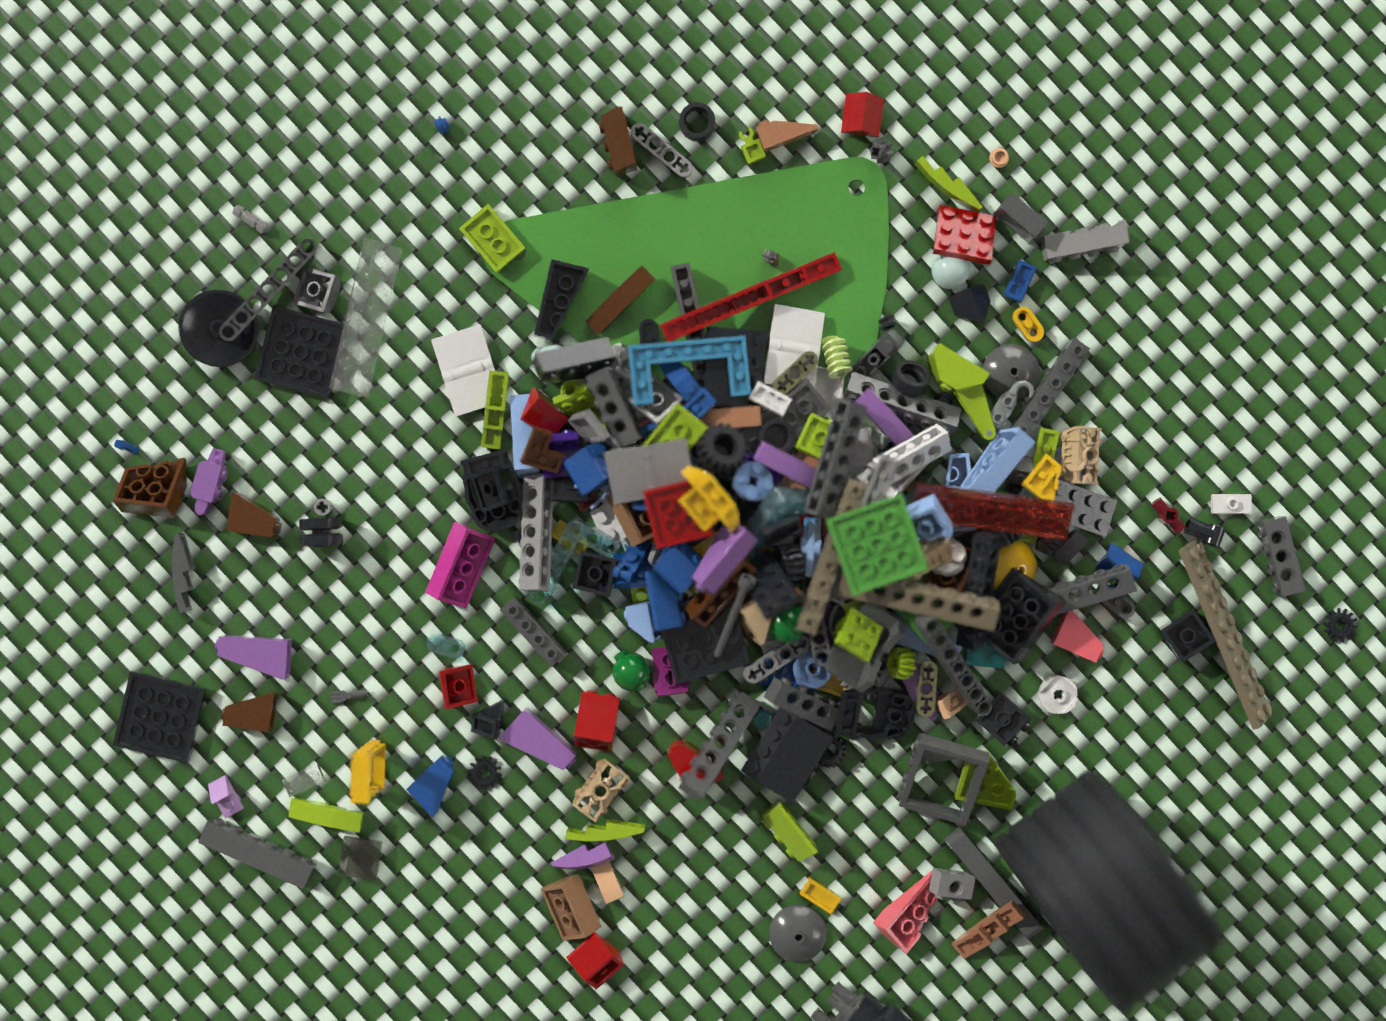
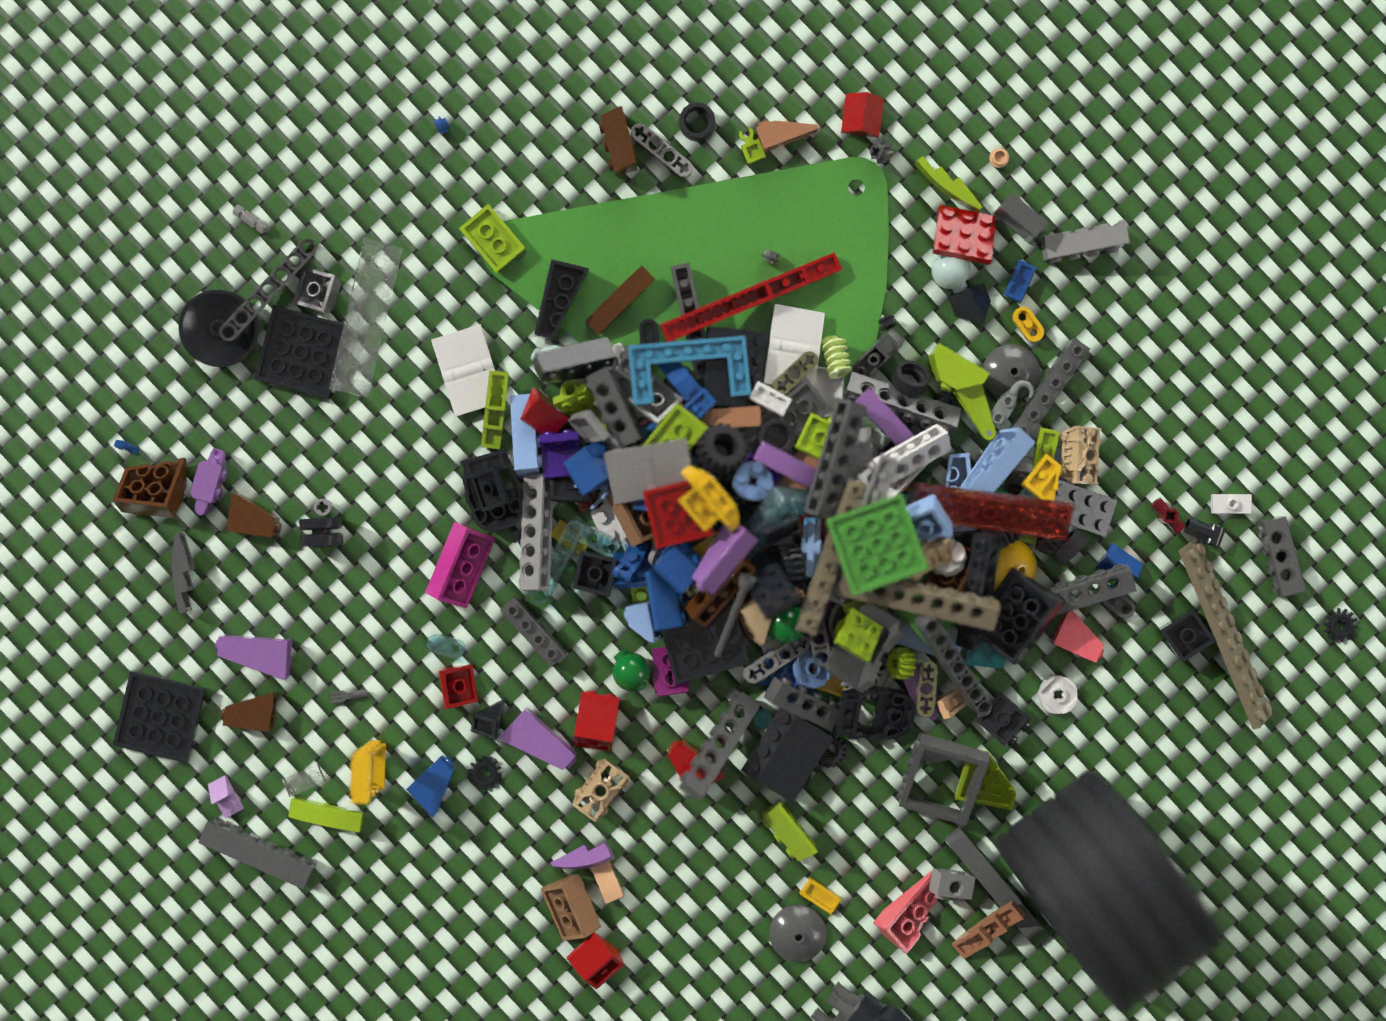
(360, 858): clear smoke plate -> none
(537, 453): reddish brown plate -> none
(613, 830): lime slope -> none

